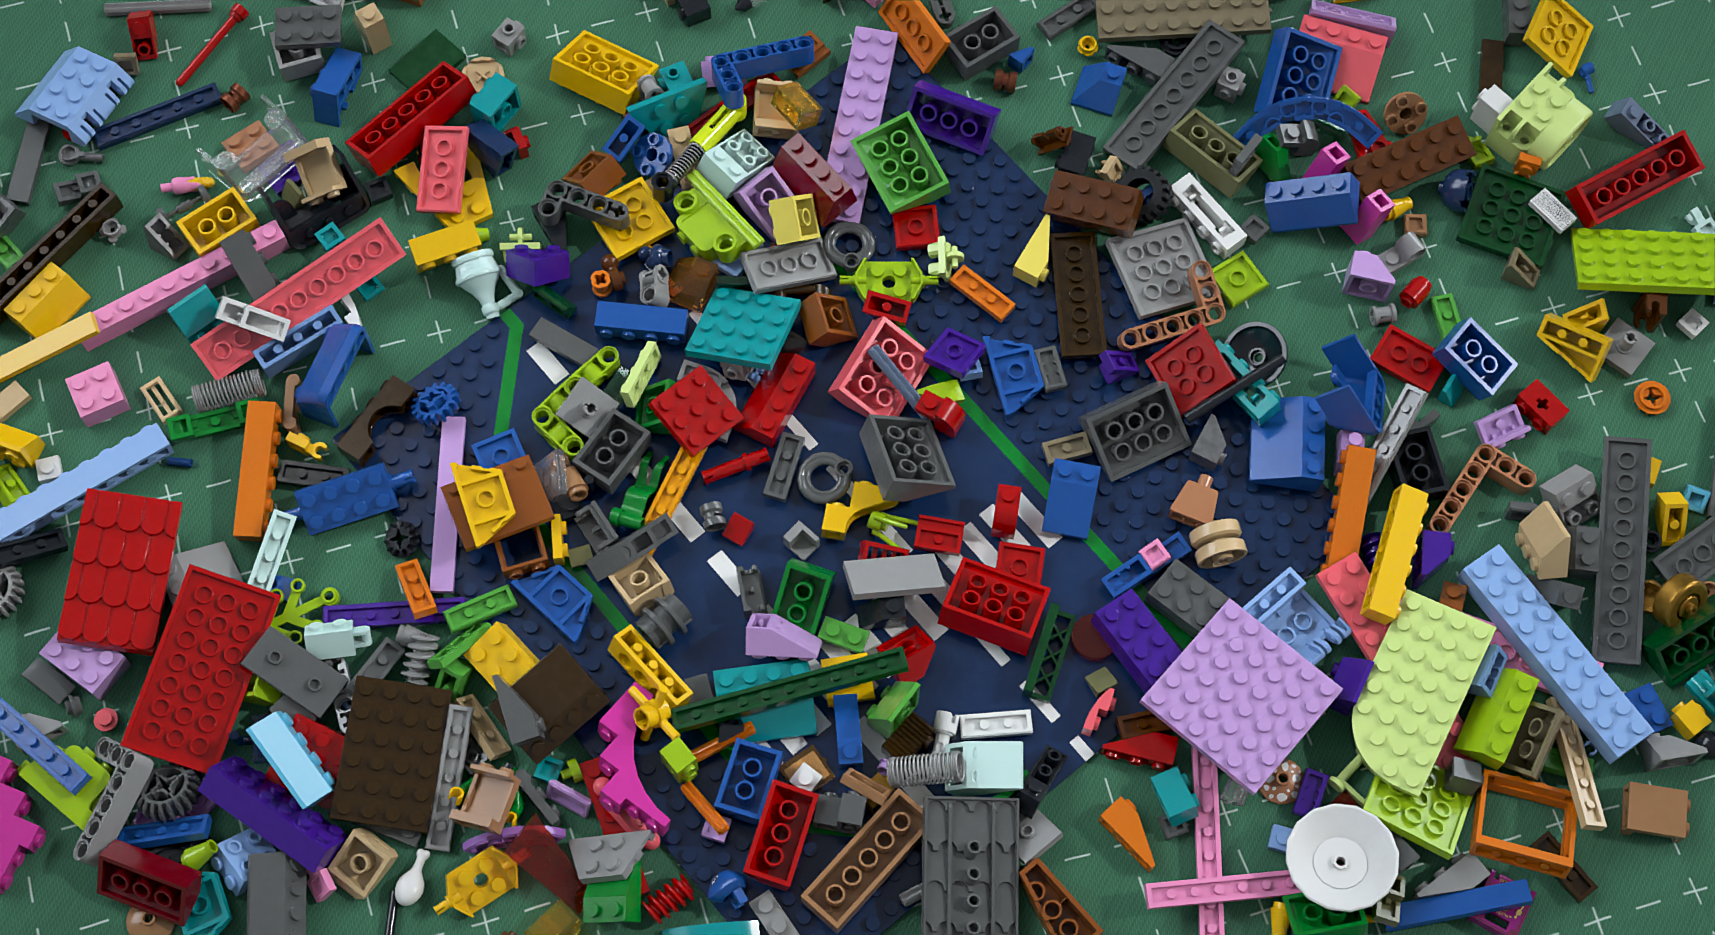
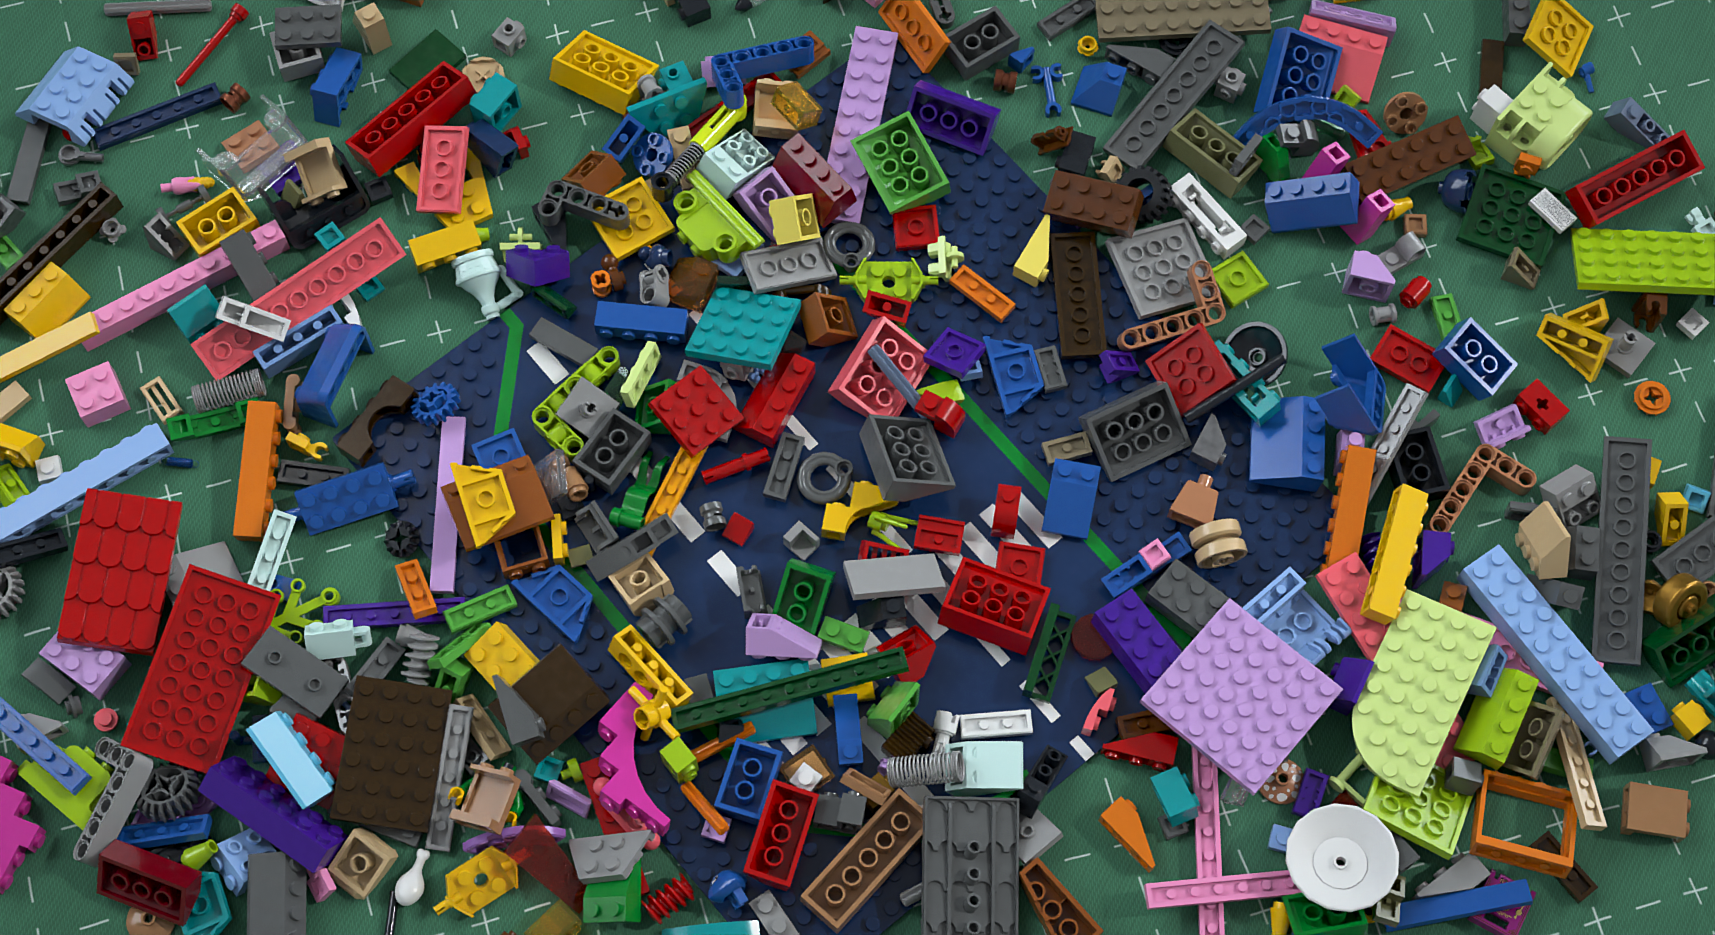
(1047, 74): none -> blue bar

